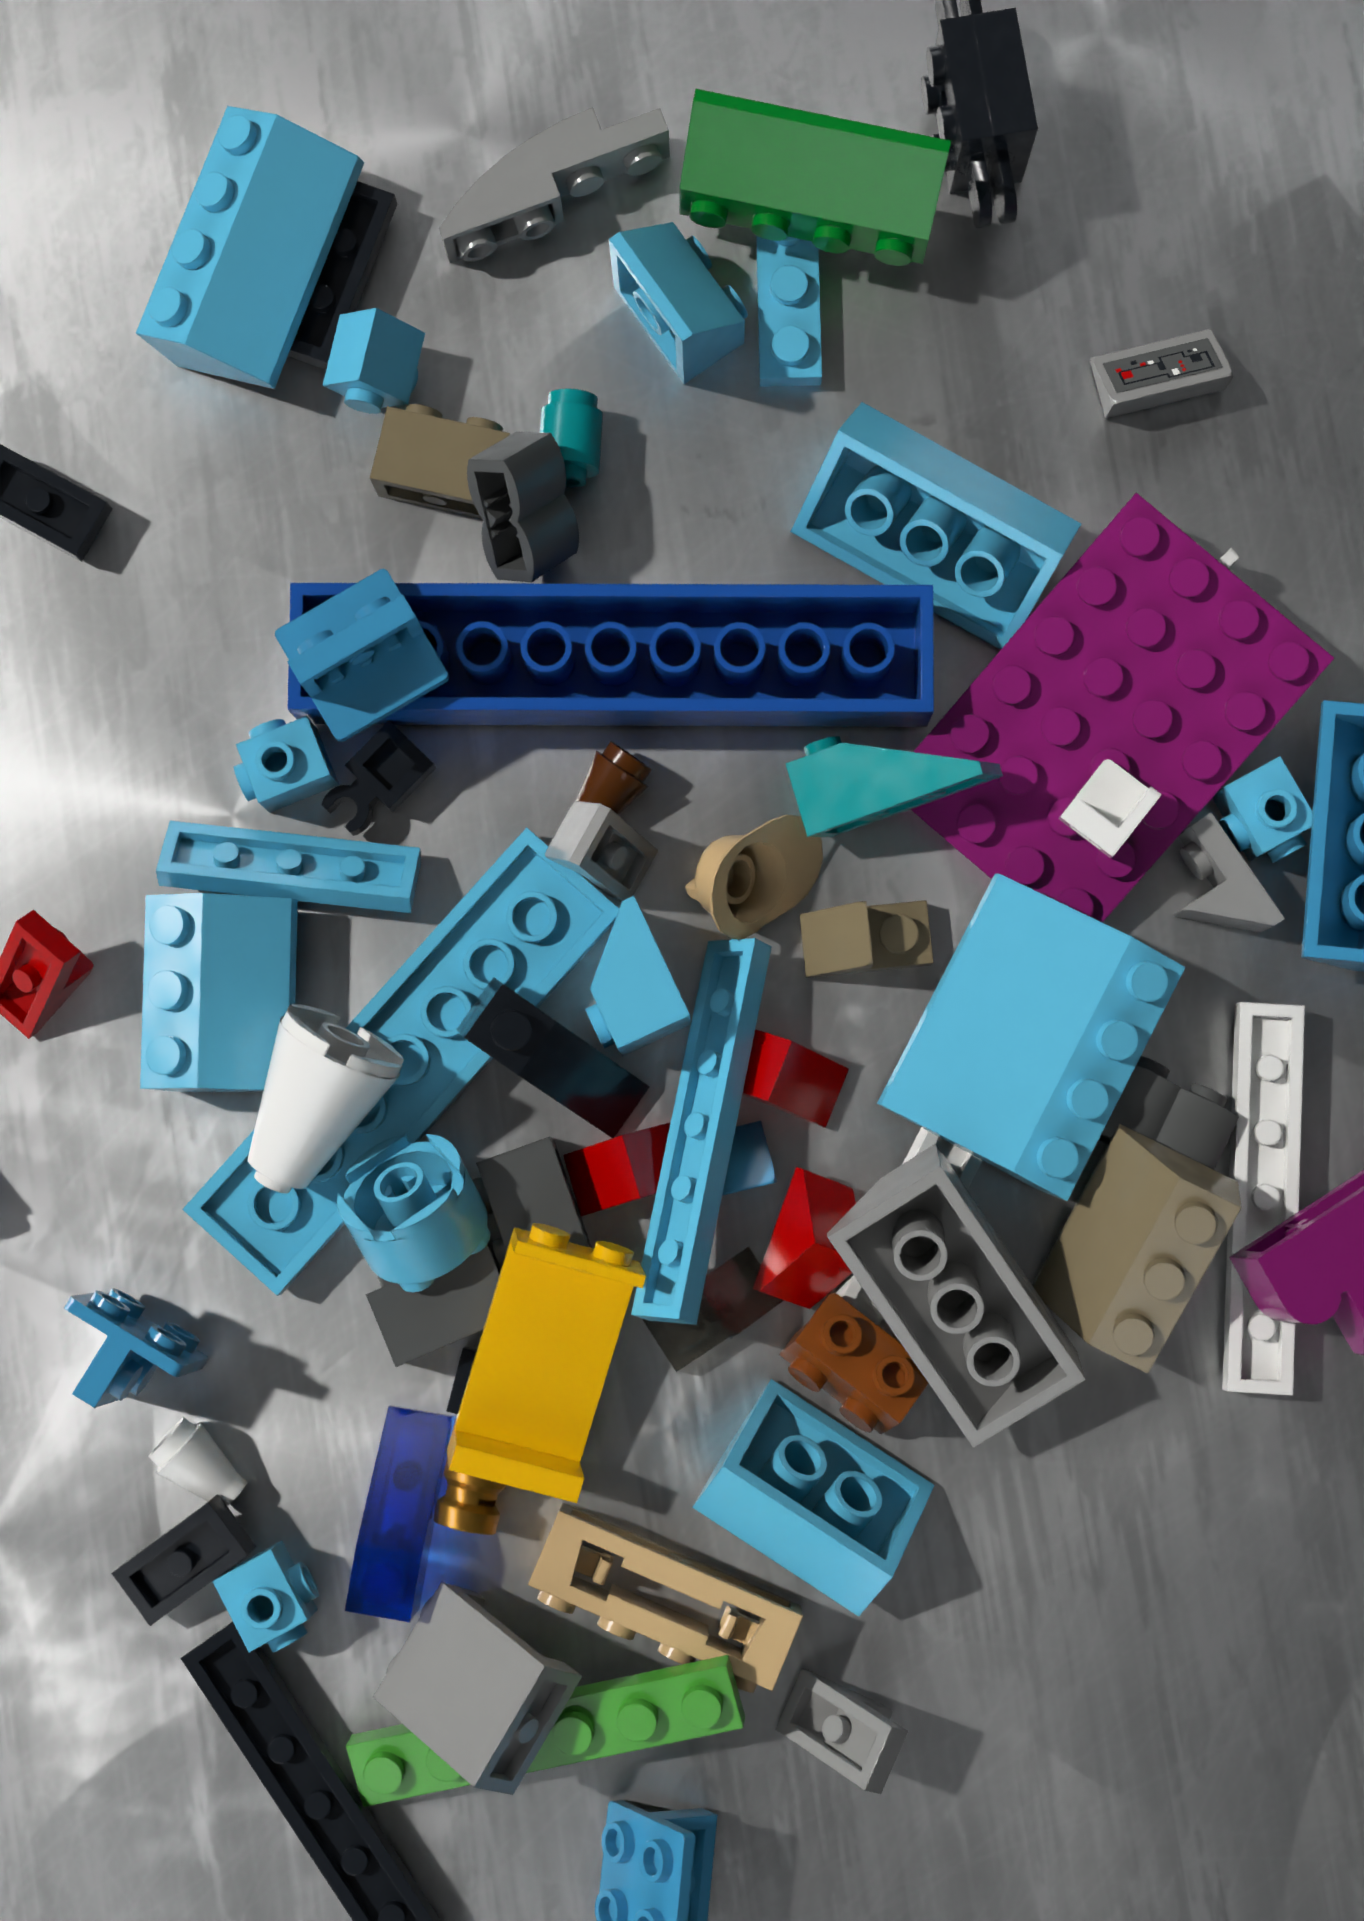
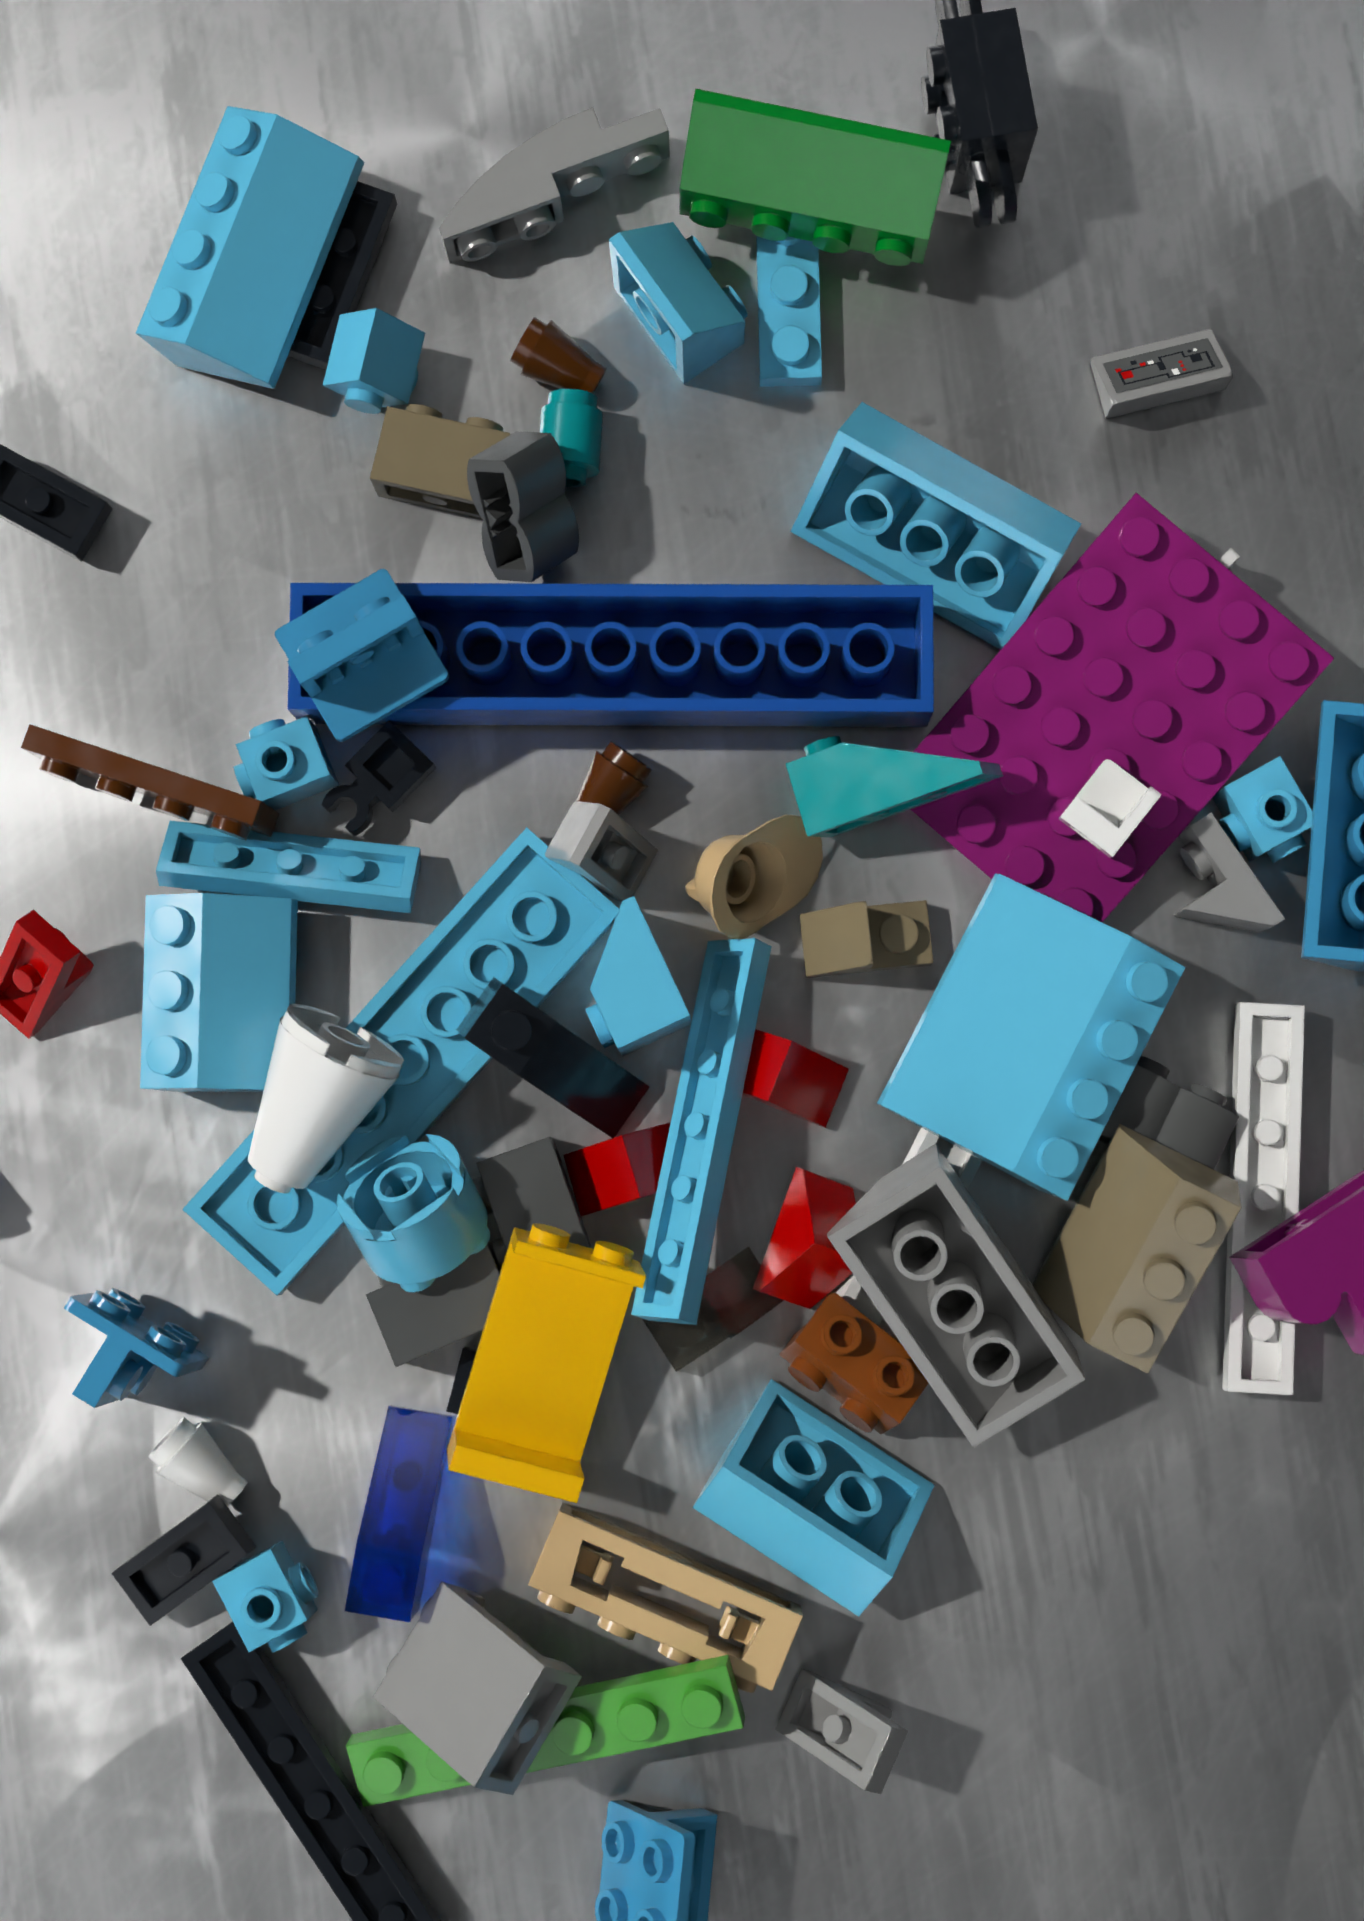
(173, 792): none -> reddish brown plate
(468, 1504): pearl gold wheel -> none
(556, 359): none -> reddish brown cone
(749, 1160): dark azure slope -> none

